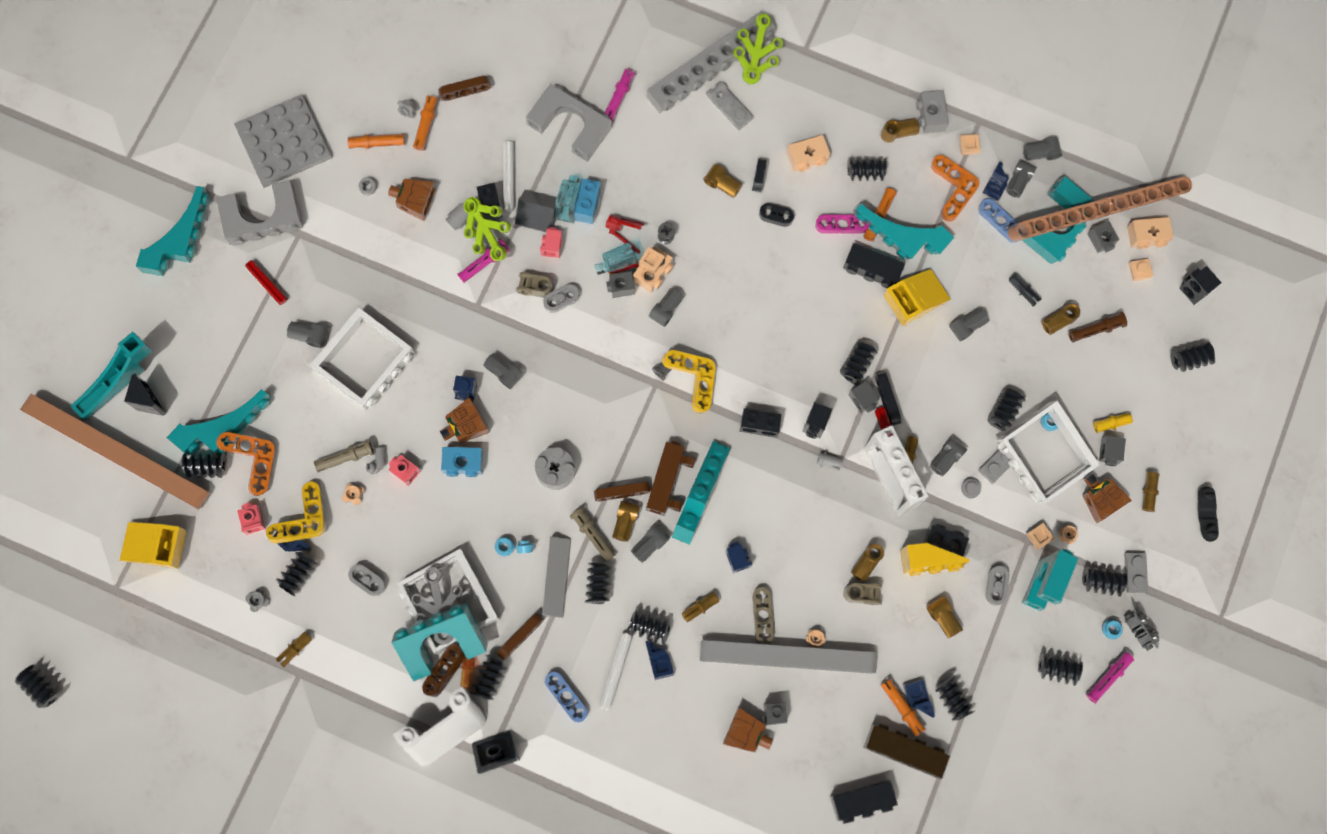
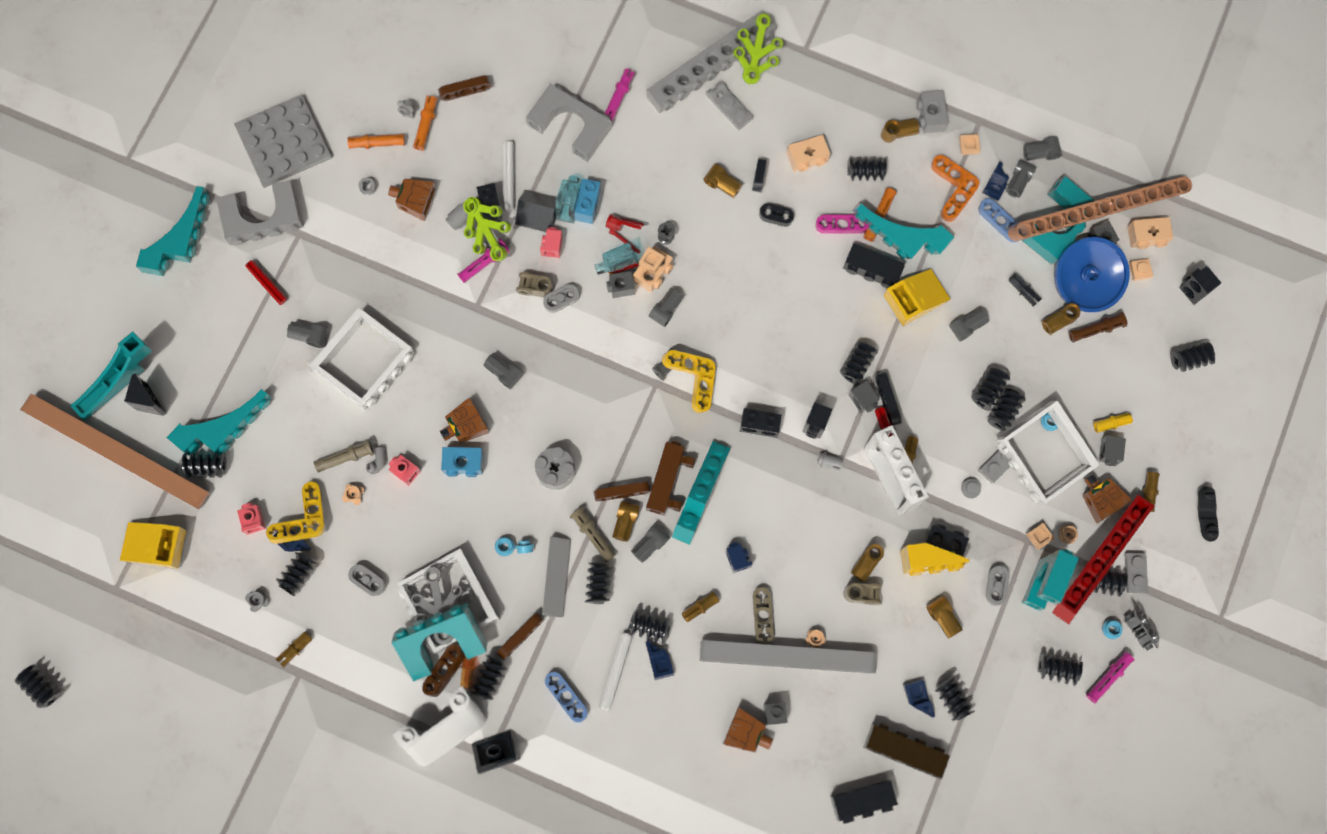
(258, 457): orange beam -> none
(464, 388): dark blue brick -> none
(903, 707): orange pin -> none
(950, 454): dark grey piece -> none
(988, 388): none -> black piece
(1092, 274): none -> blue dish
(1102, 559): none -> red brick

